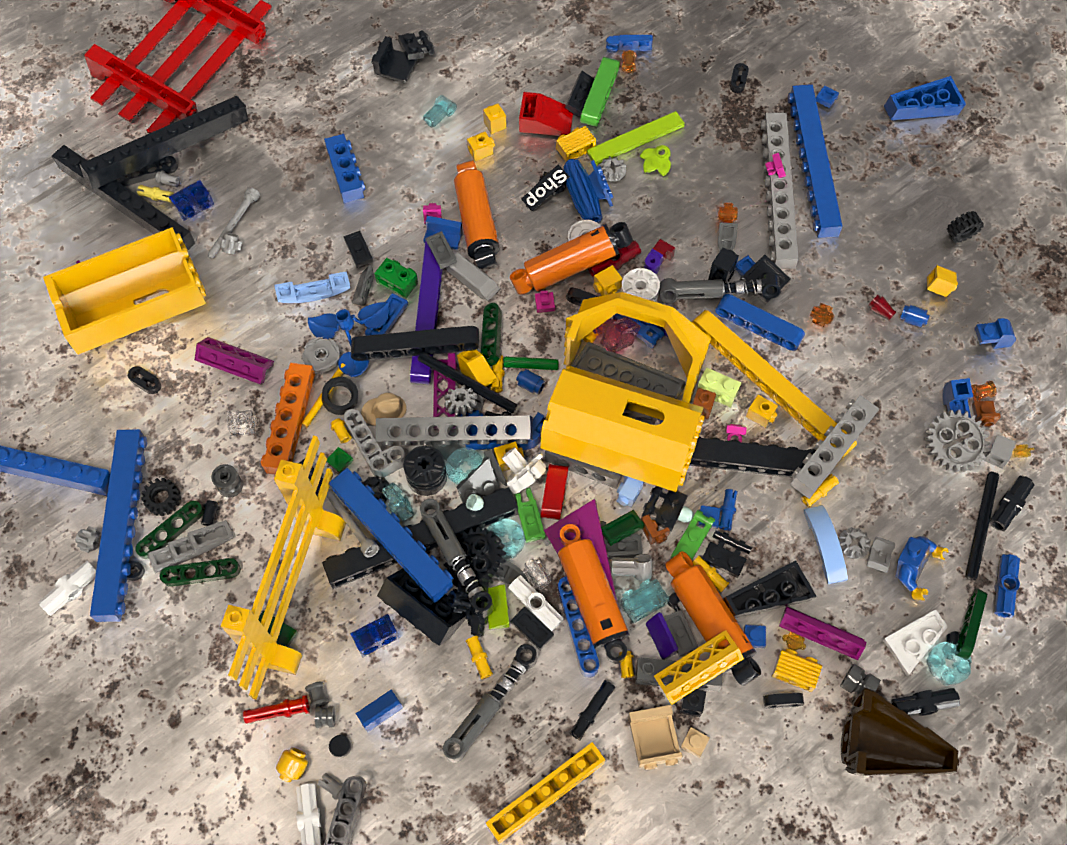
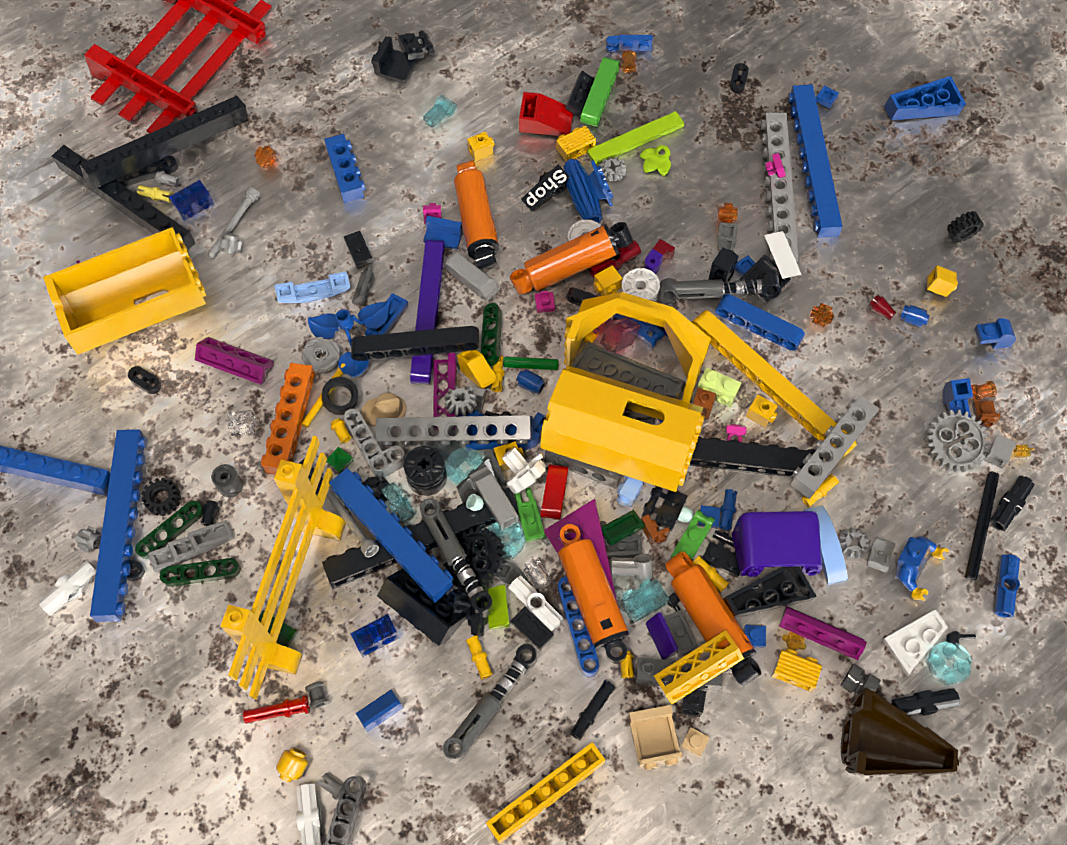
(265, 156): none -> clear orange gear
(324, 716): dark grey wheel -> none
(339, 746): black tile -> none
(396, 277): green brick -> none
(441, 250): dark grey plate -> none
(468, 382): black axle -> none
(494, 118): yellow brick -> none
(494, 498): none -> light grey piece
(777, 541): none -> dark purple windscreen
(782, 254): none -> white sticker
(783, 700): black beam -> none
(971, 624): dark green beam -> none

